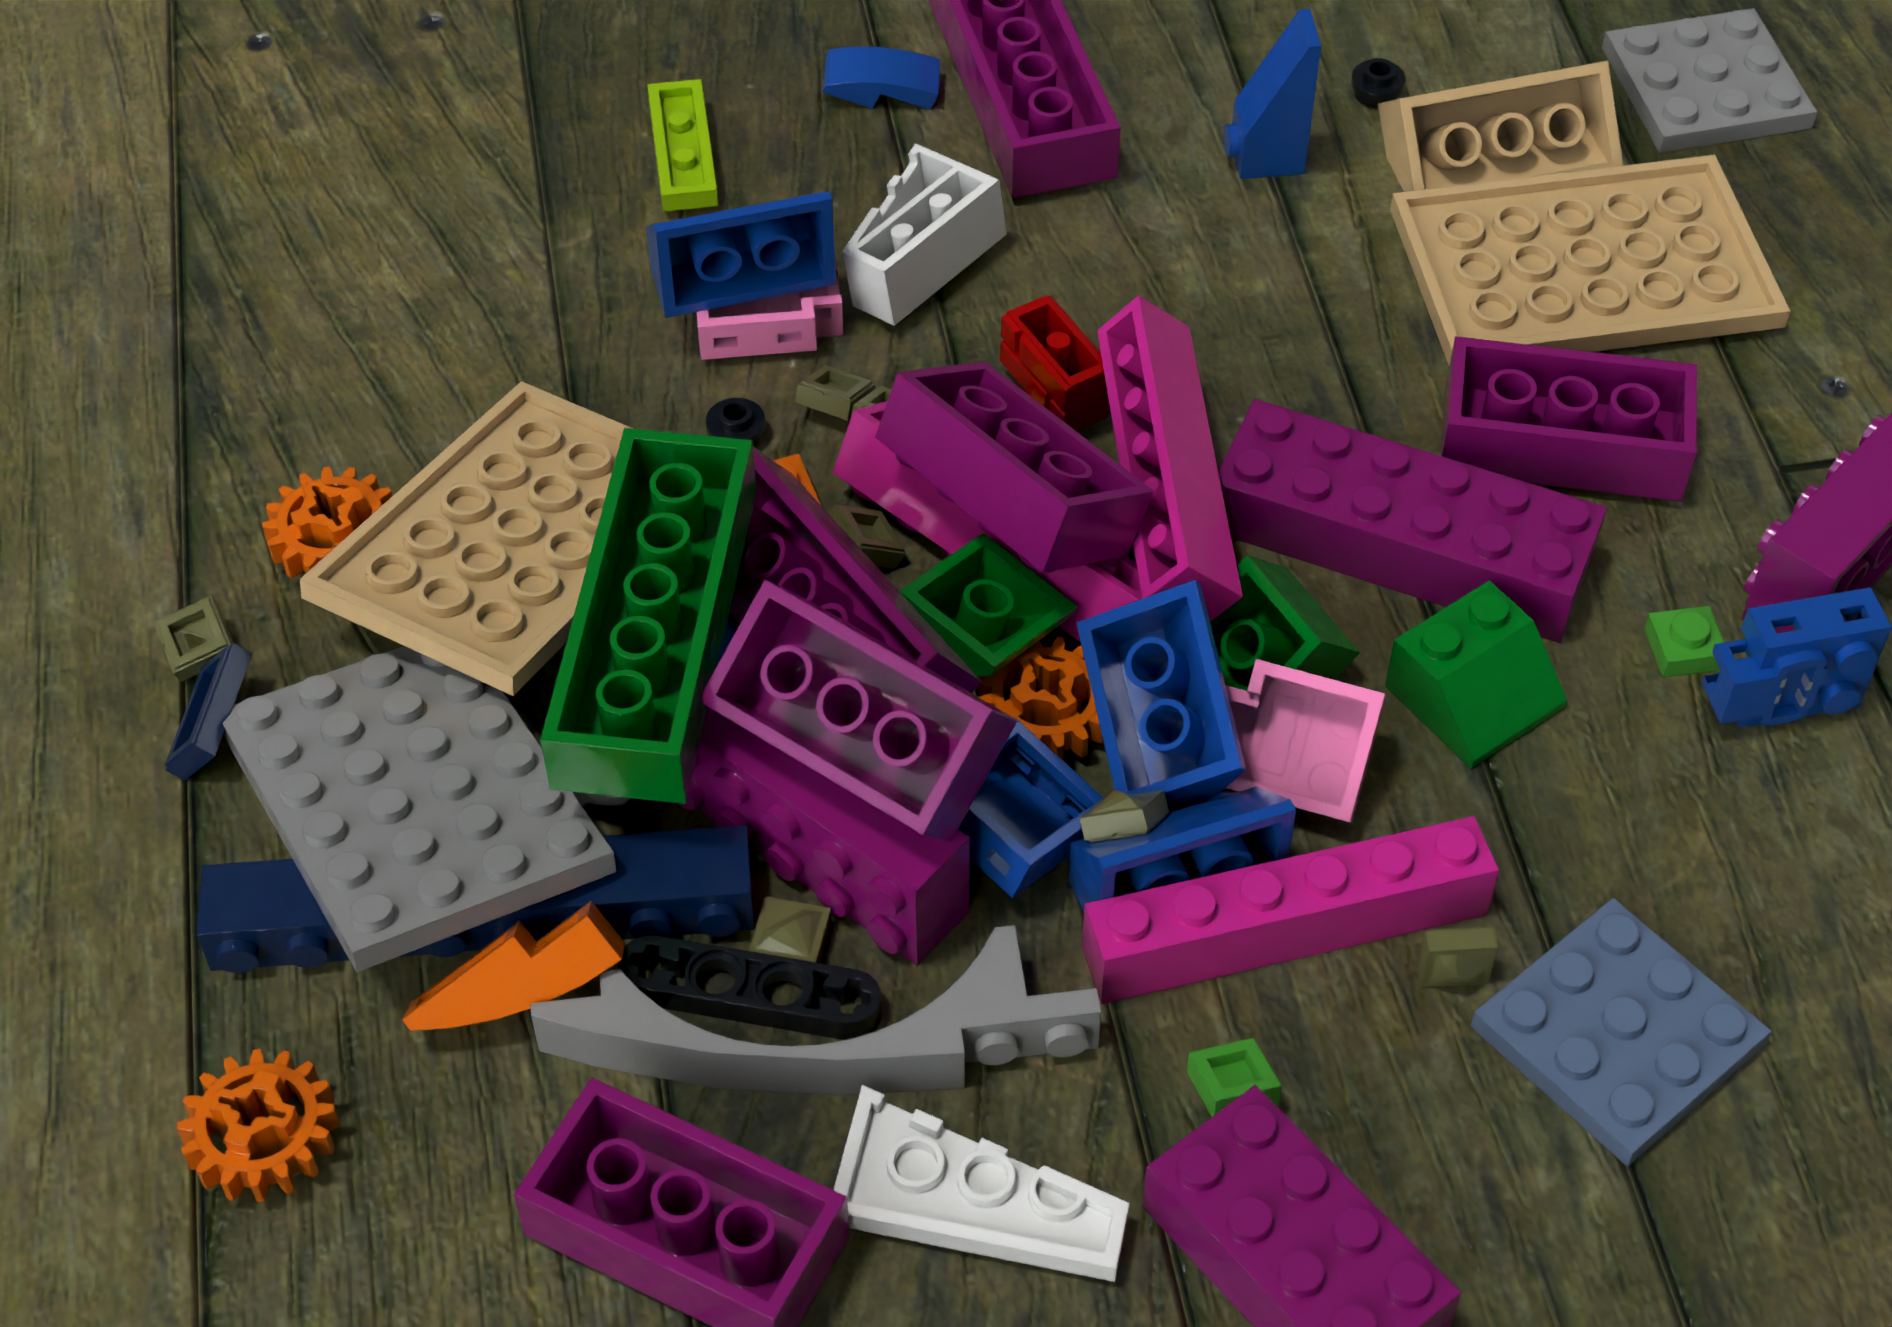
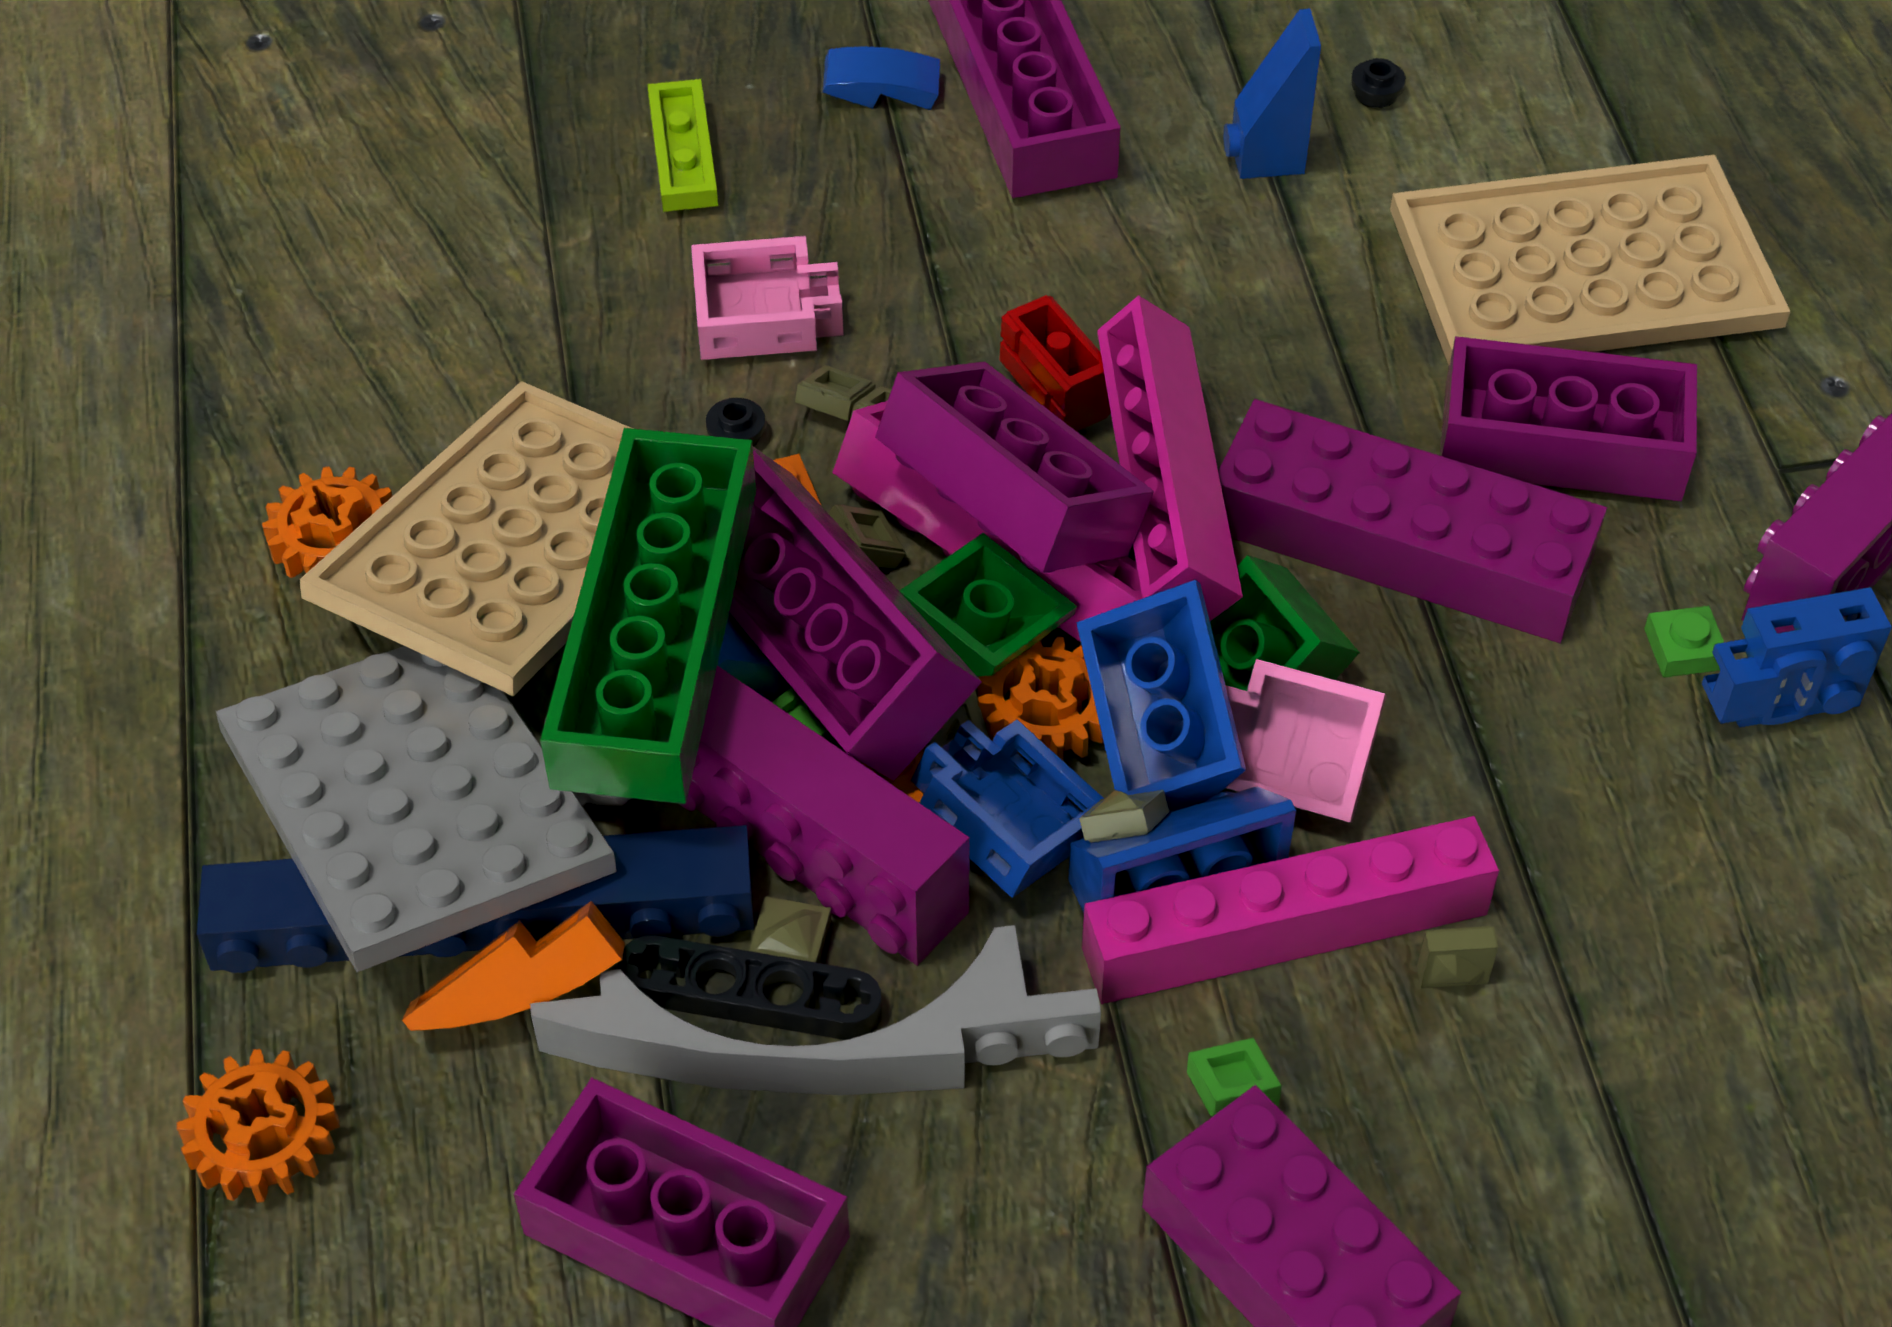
(193, 636): olive tile -> none
(207, 710): dark blue tile -> none
(743, 254): blue slope -> none
(858, 711): magenta brick -> none
(922, 234): white wedge -> none
(947, 1191): white wing -> none
(1476, 674): green slope -> none
(1504, 129): tan slope -> none
(1620, 1030): sand blue plate -> none
(1708, 80): light grey plate -> none

